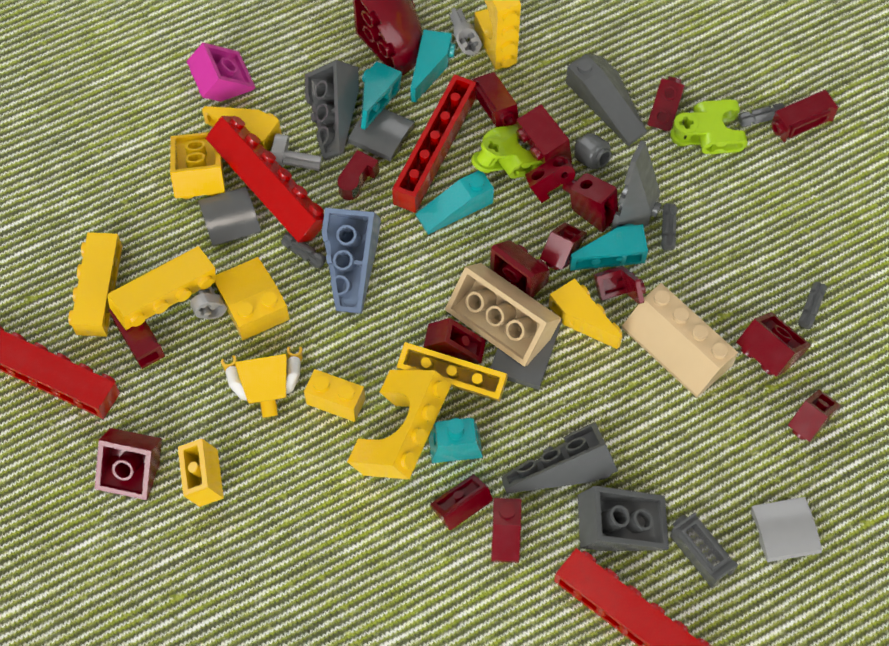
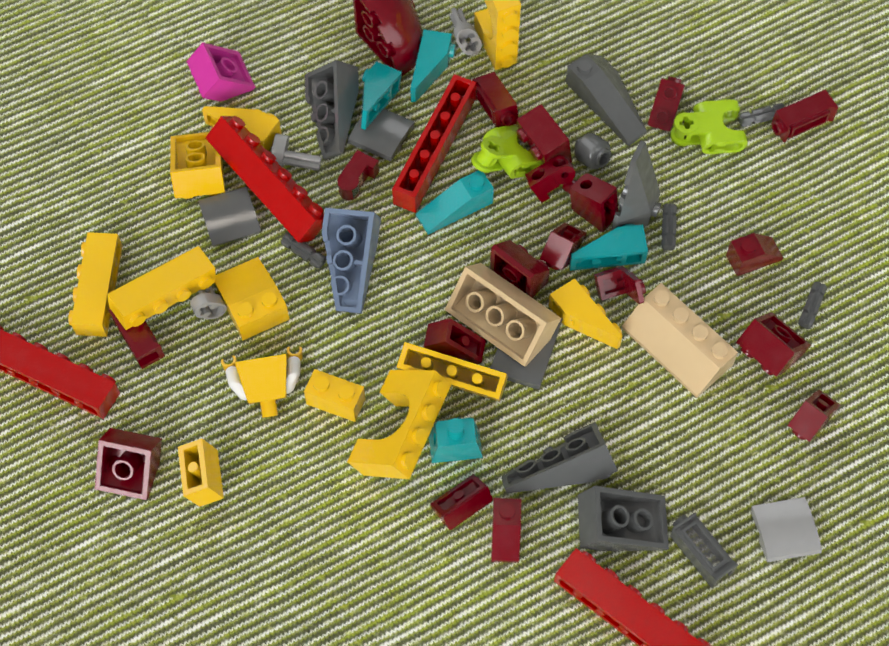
(752, 253): none -> dark red slope

